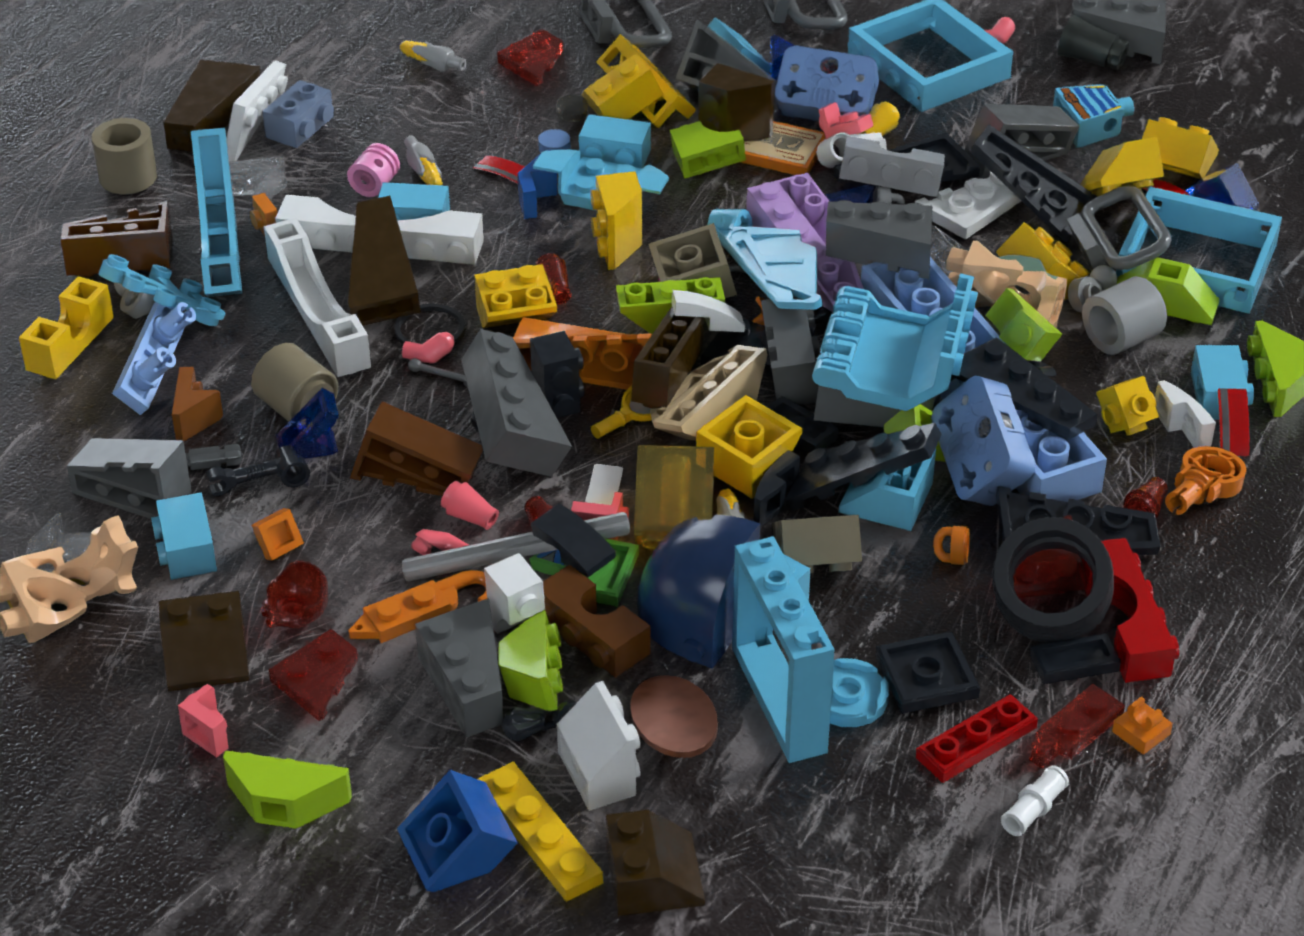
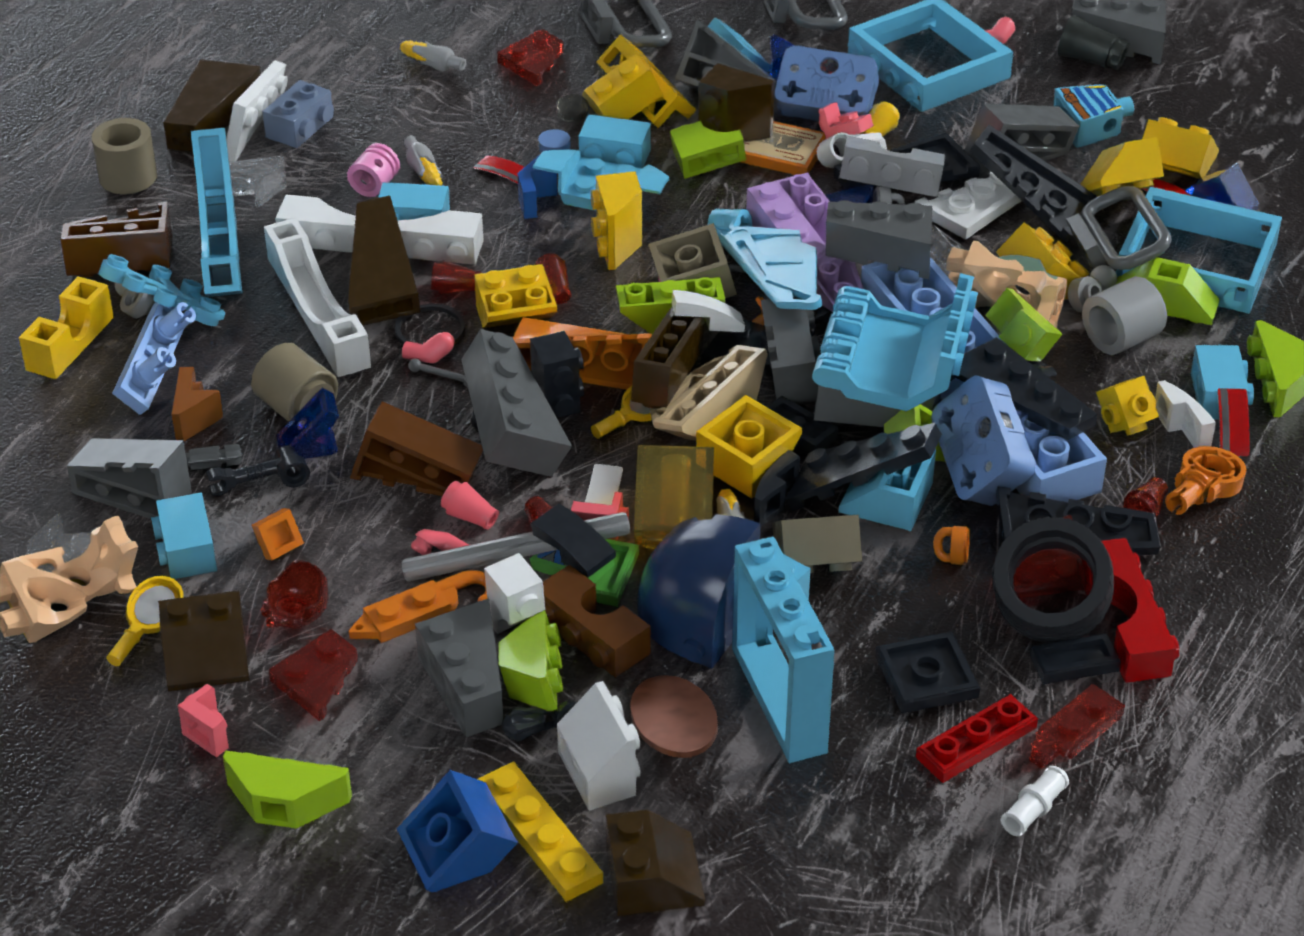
(143, 613): none -> yellow piece
(263, 213): orange plate -> none
(452, 278): none -> clear red cone
(857, 693): medium azure tile -> none
(1142, 726): orange tile -> none

